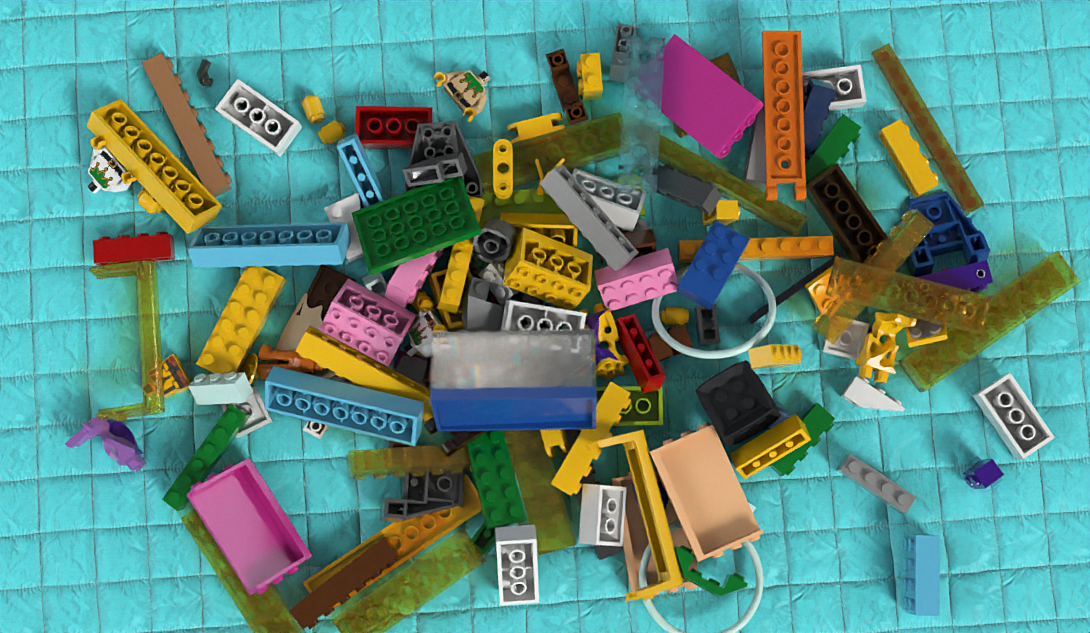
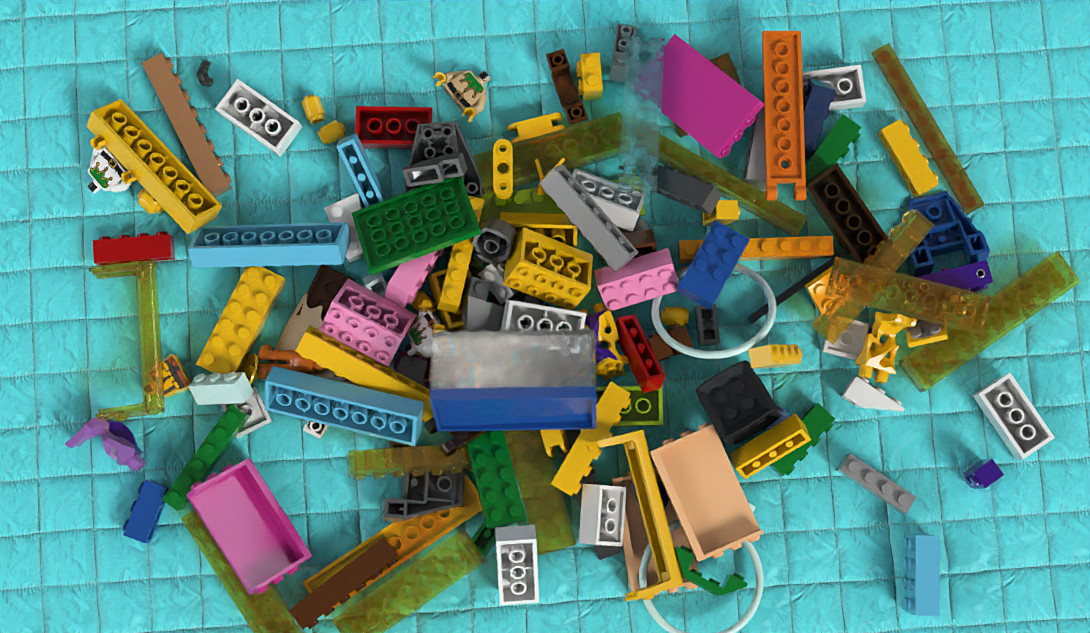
(146, 511): none -> blue brick

